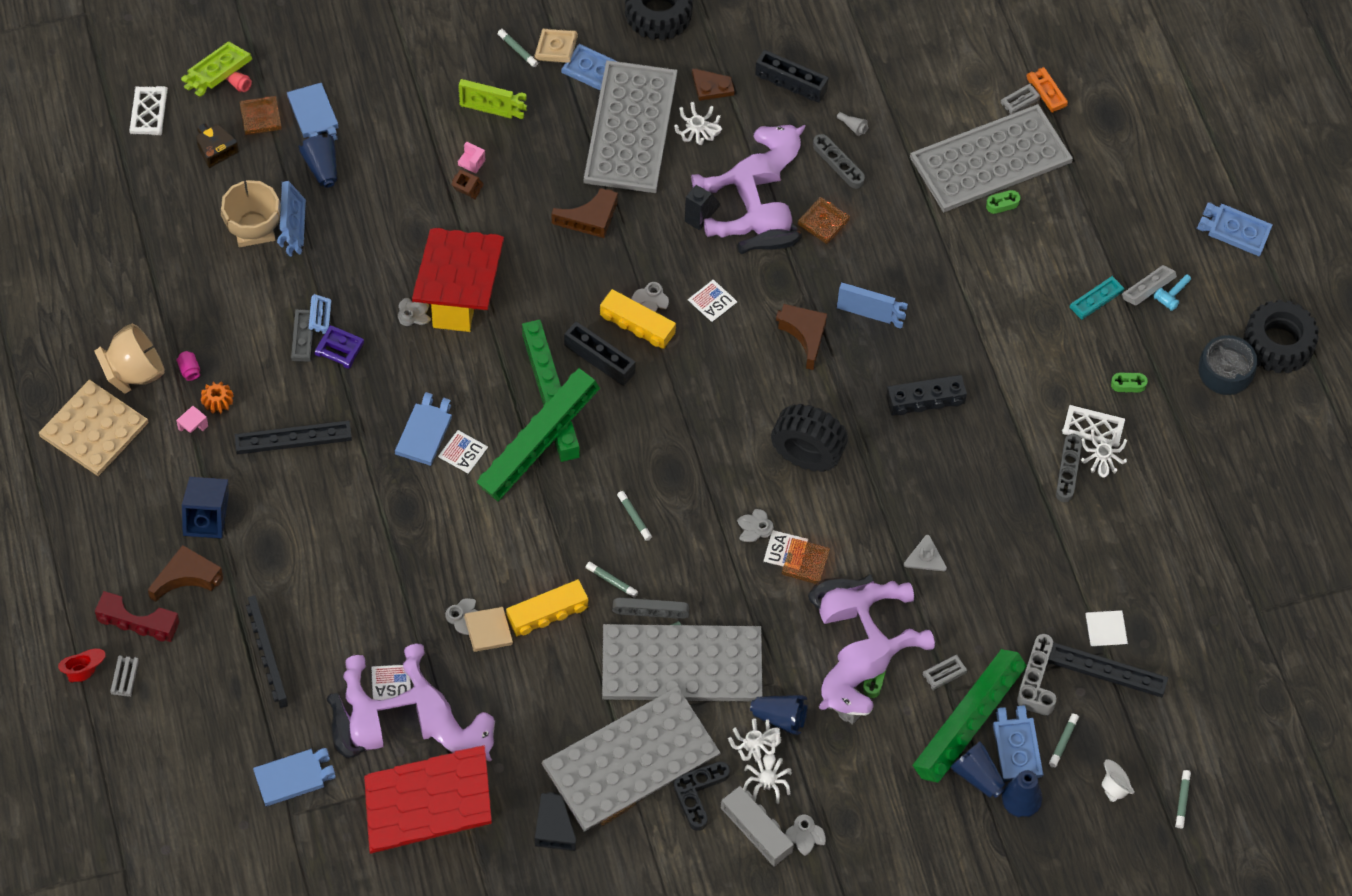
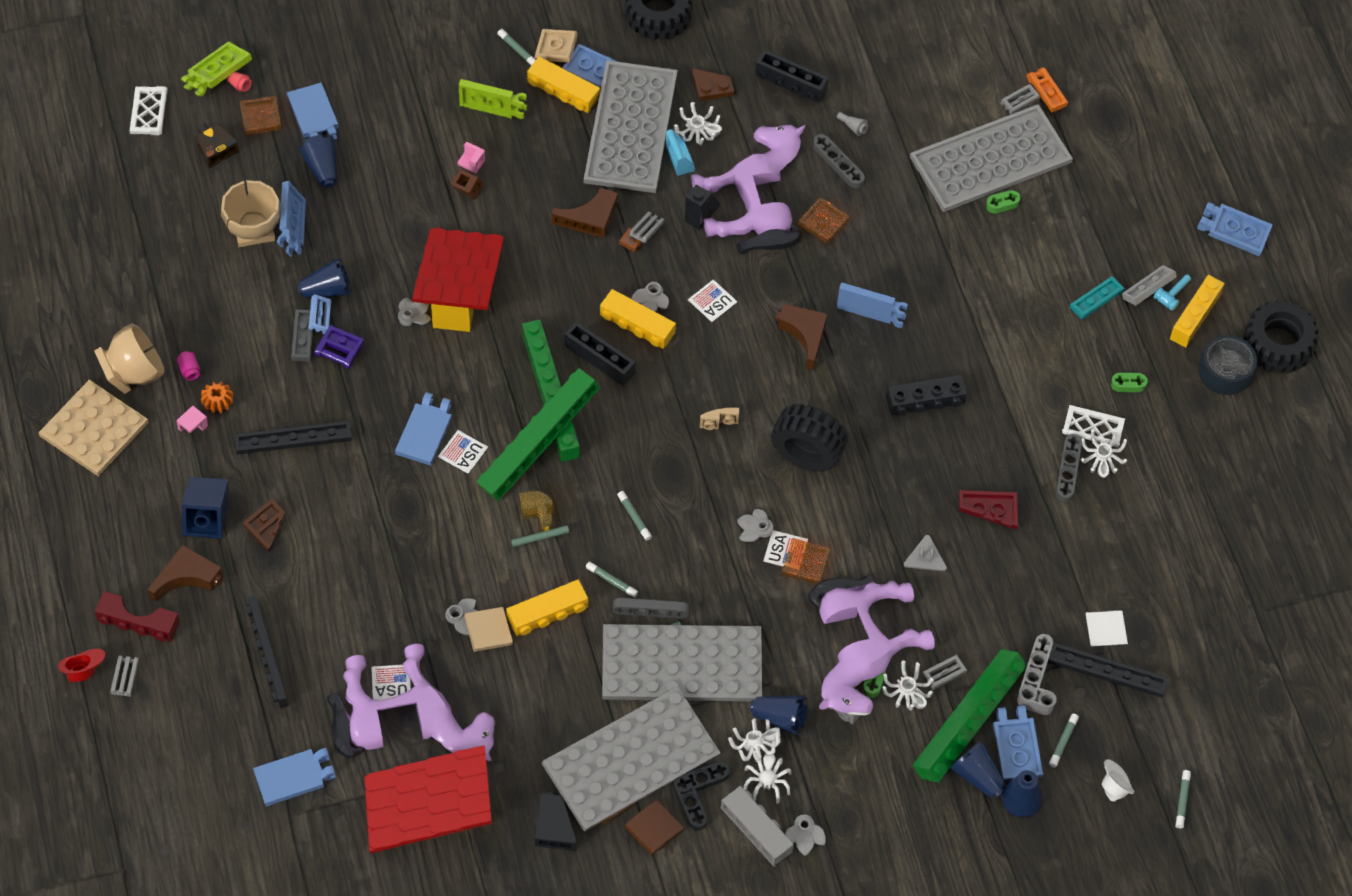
(265, 523): none -> reddish brown wing
(326, 281): none -> dark blue cone
(537, 504): none -> clear yellow brick
(539, 536): none -> sand green bar
(563, 84): none -> yellow brick
(630, 242): none -> dark orange tile
(646, 224): none -> light grey tile
(654, 827): none -> reddish brown slope
(678, 153): none -> medium azure tile
(711, 419): none -> tan slope
(907, 687): none -> white animal
(991, 506): none -> dark red wing
(1197, 311): none -> yellow brick

